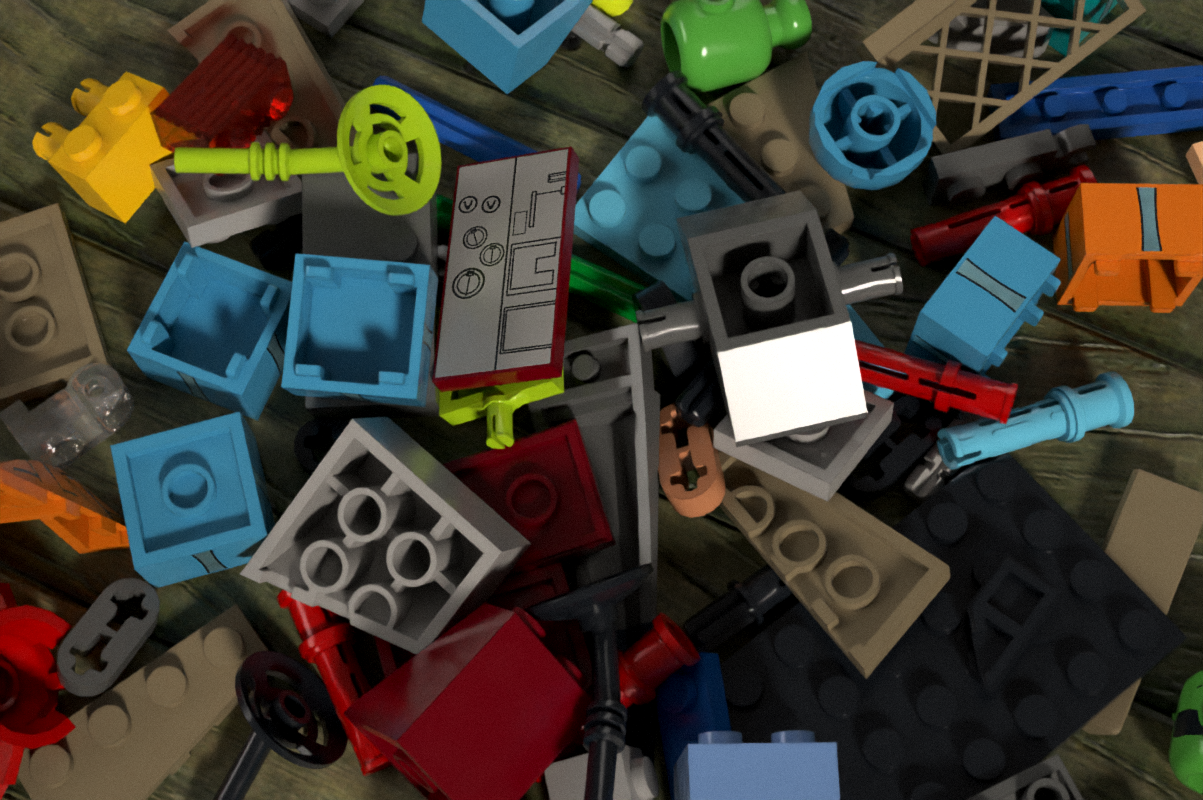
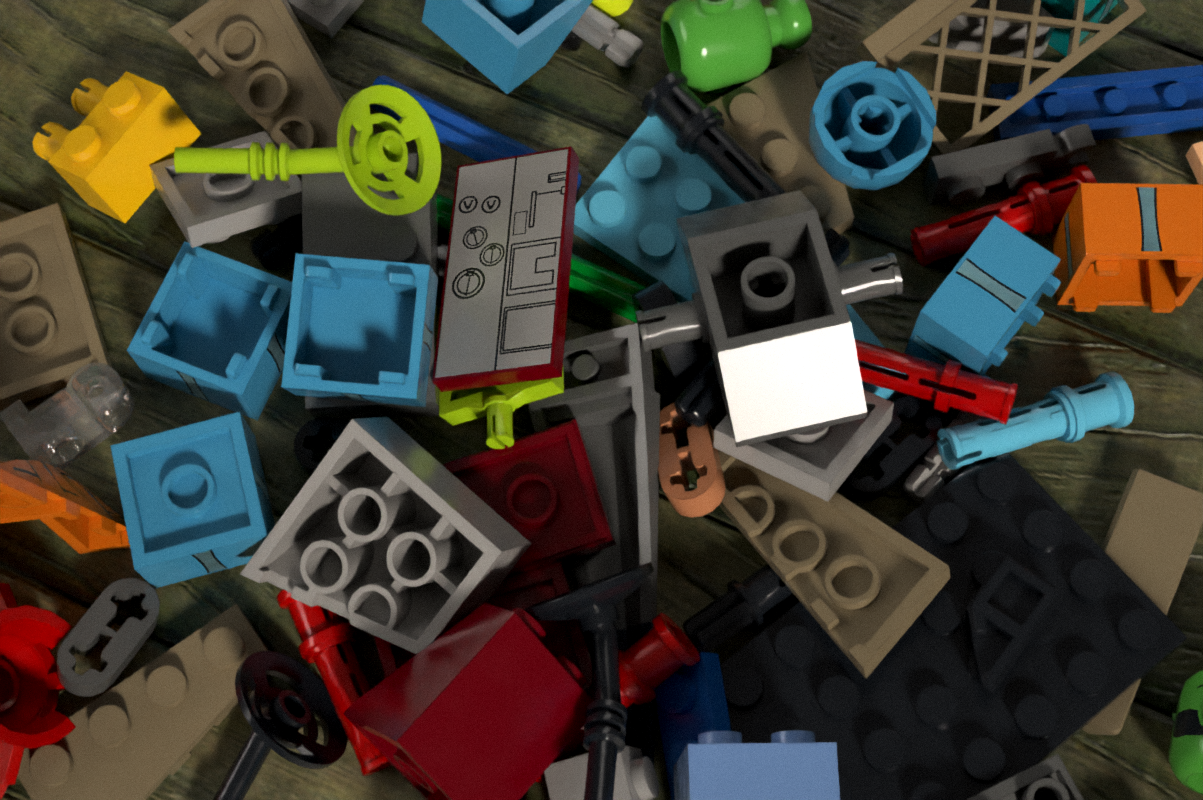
(225, 99): clear red brick -> none

